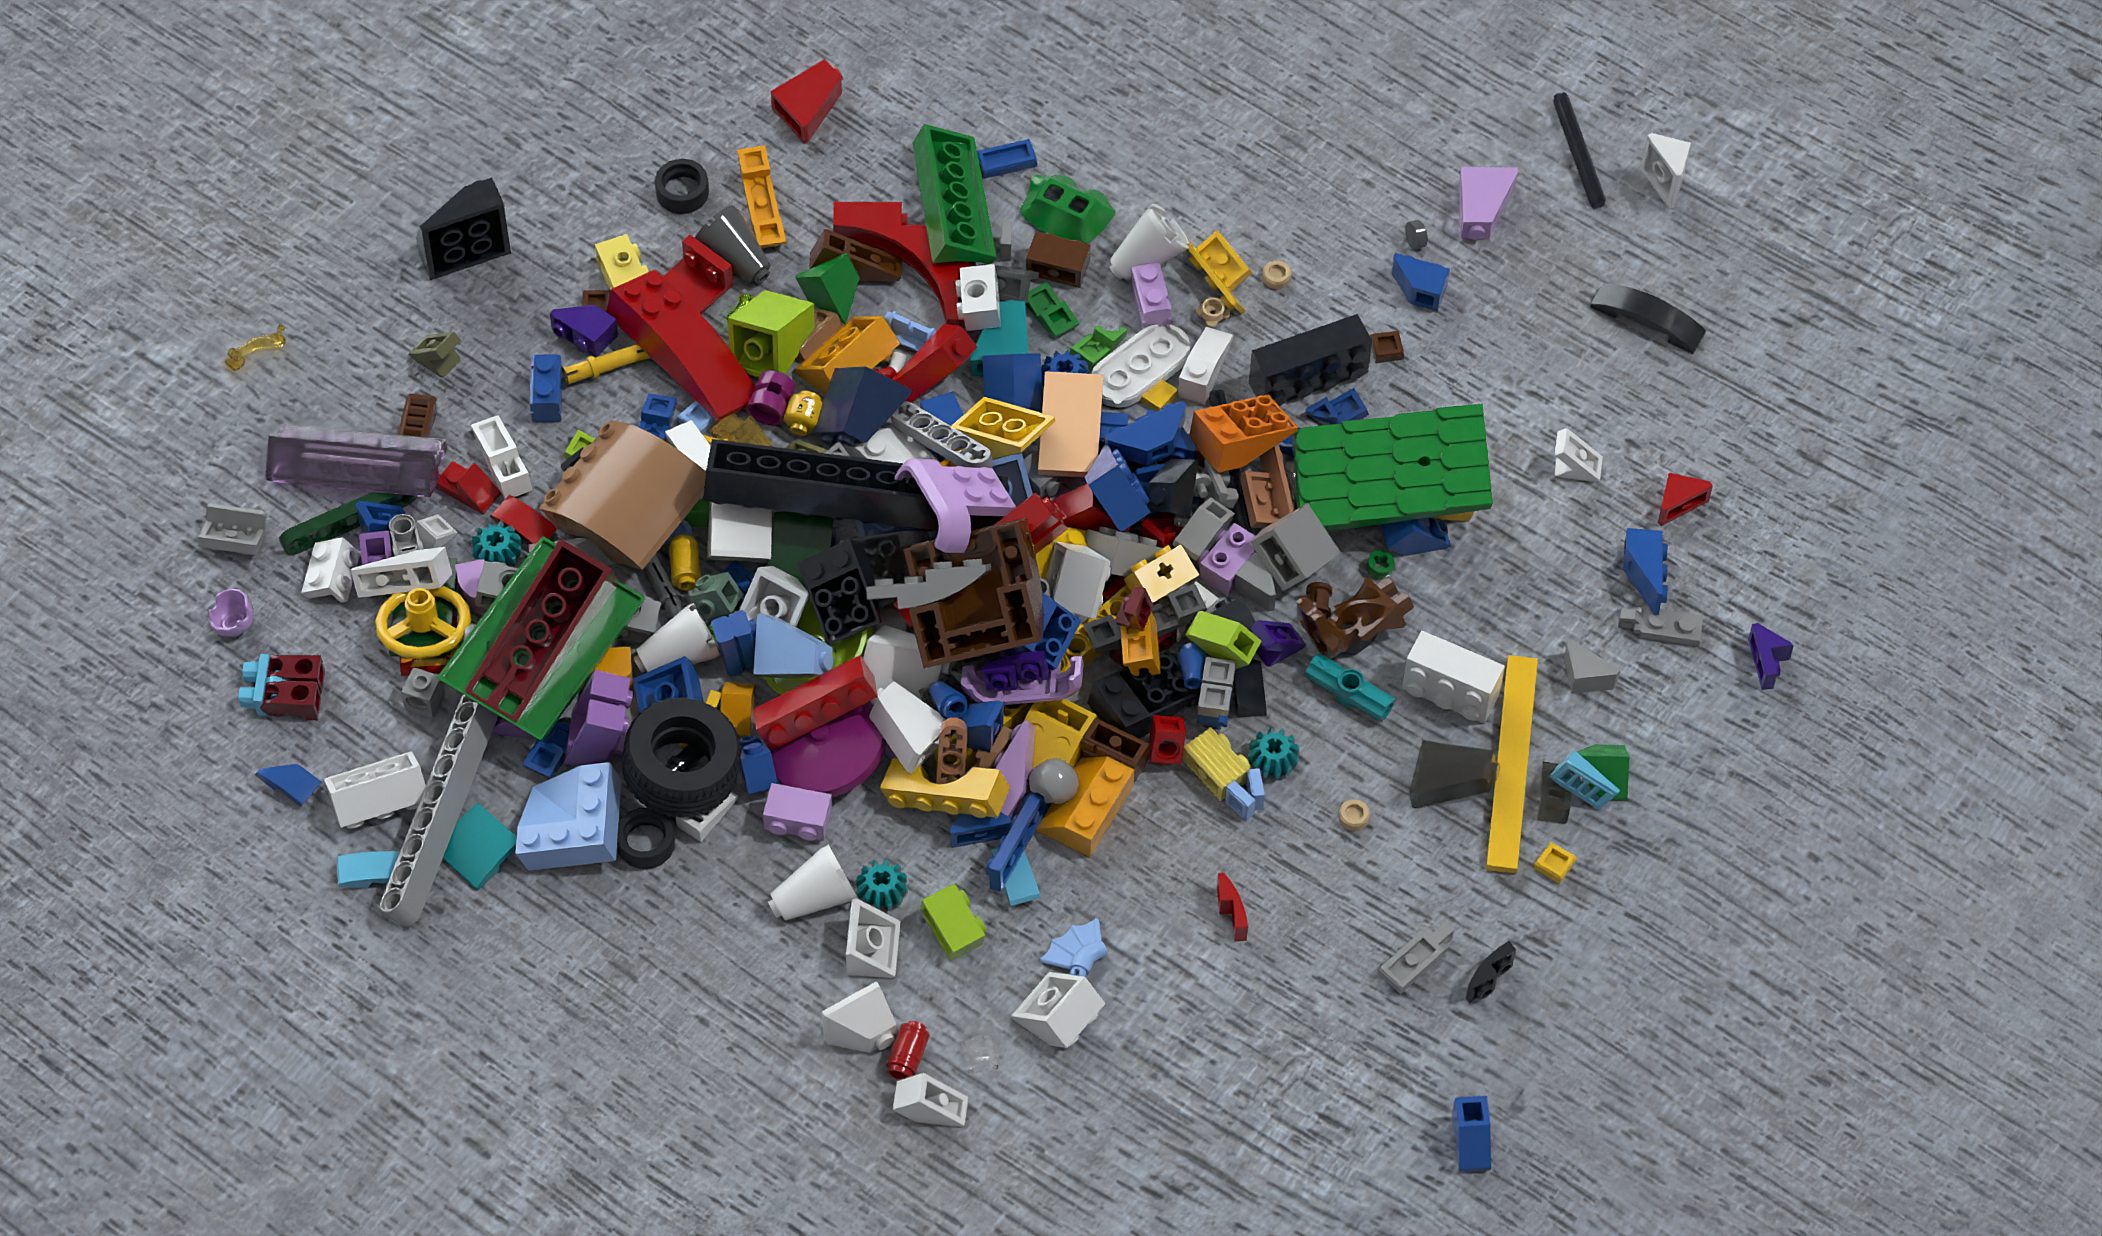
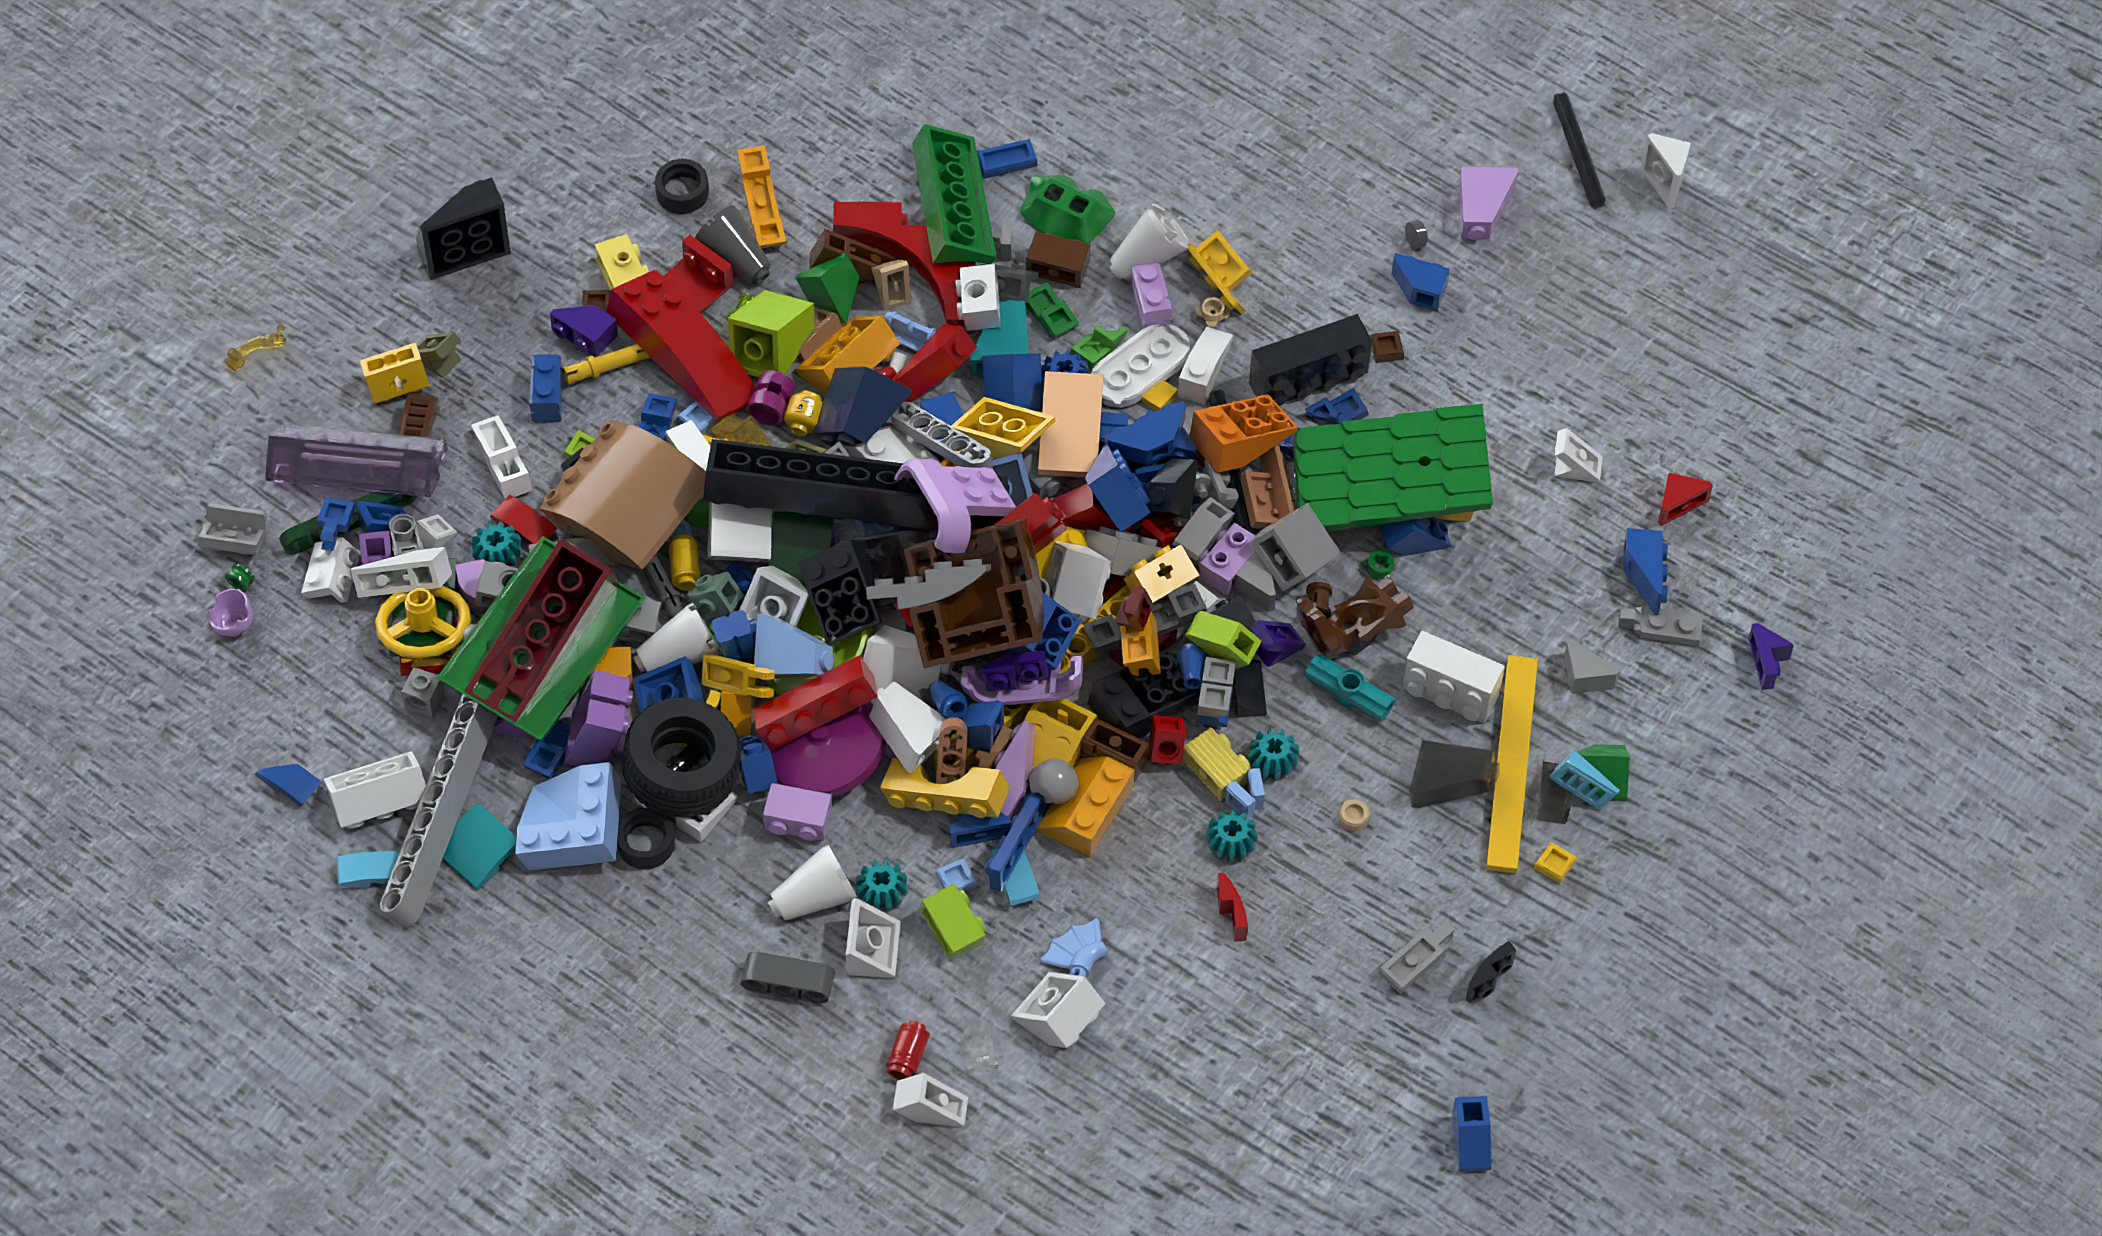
(239, 577): none -> green bush
(284, 685): dark red hips -> none
(334, 517): none -> blue plate
(394, 373): none -> yellow brick
(469, 486): red slope -> none
(735, 676): none -> yellow hinge
(787, 977): none -> dark grey beam
(808, 98): red slope -> none
(860, 1021): white slope -> none
(893, 283): none -> tan slope
(957, 873): none -> light blue tile
(1228, 845): none -> teal gear
(1276, 275): tan tile -> none
(1652, 312): black slope -> none

